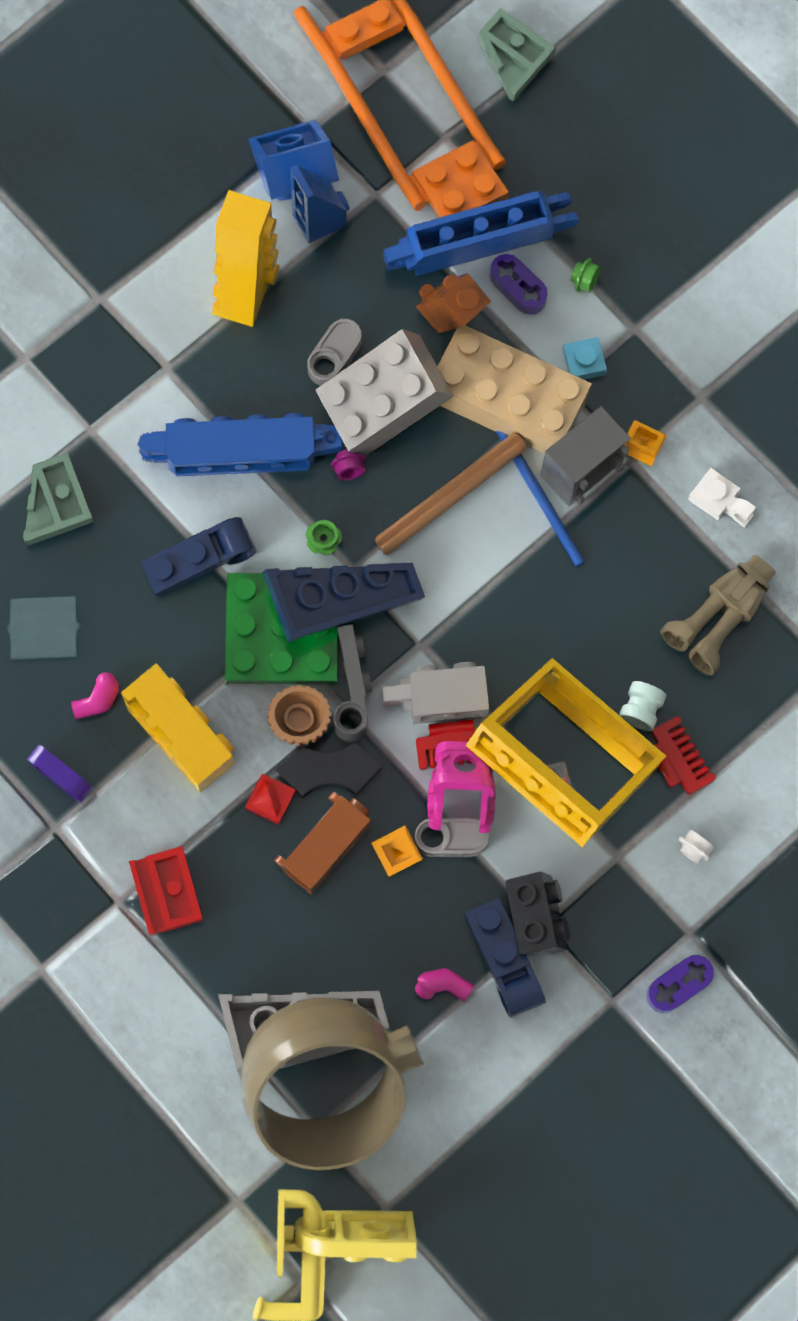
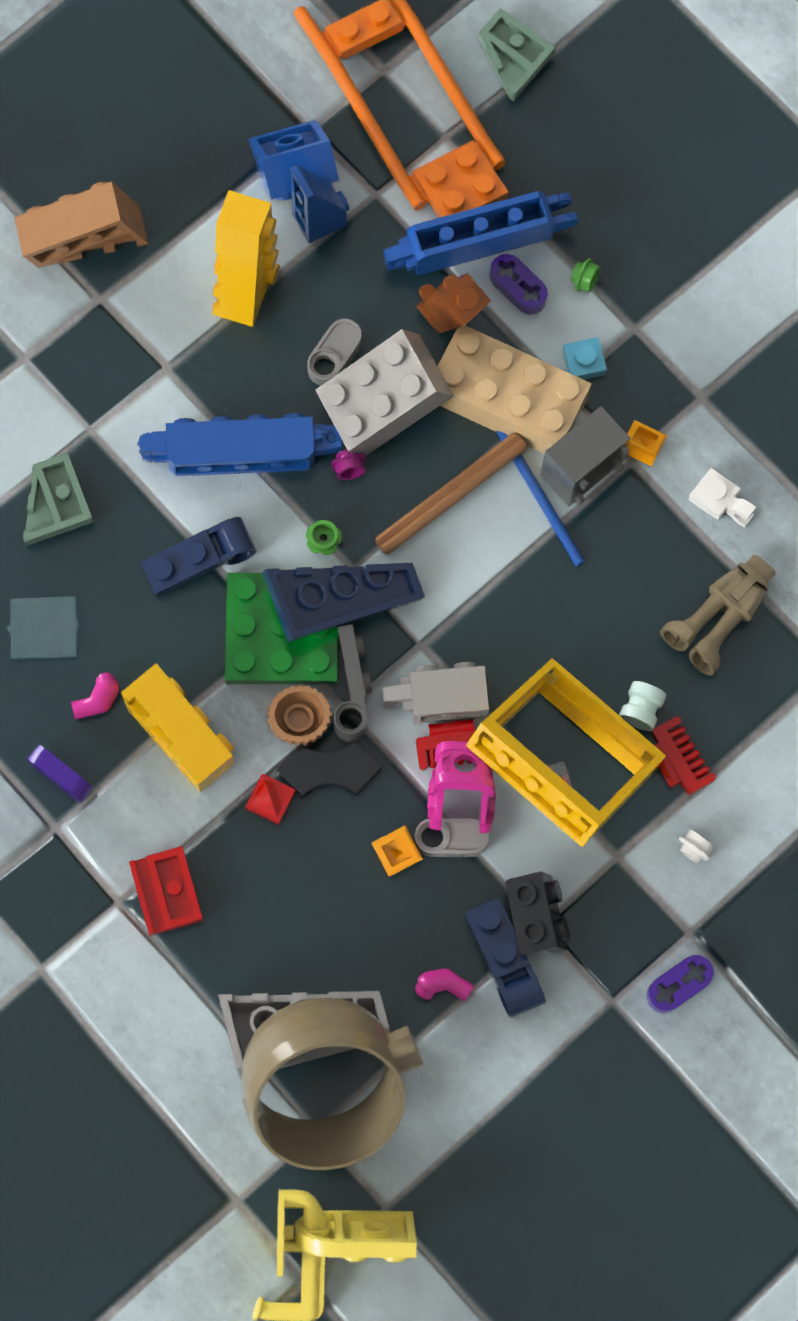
(79, 224): none -> medium nougat wedge
(326, 843): dark orange brick -> none

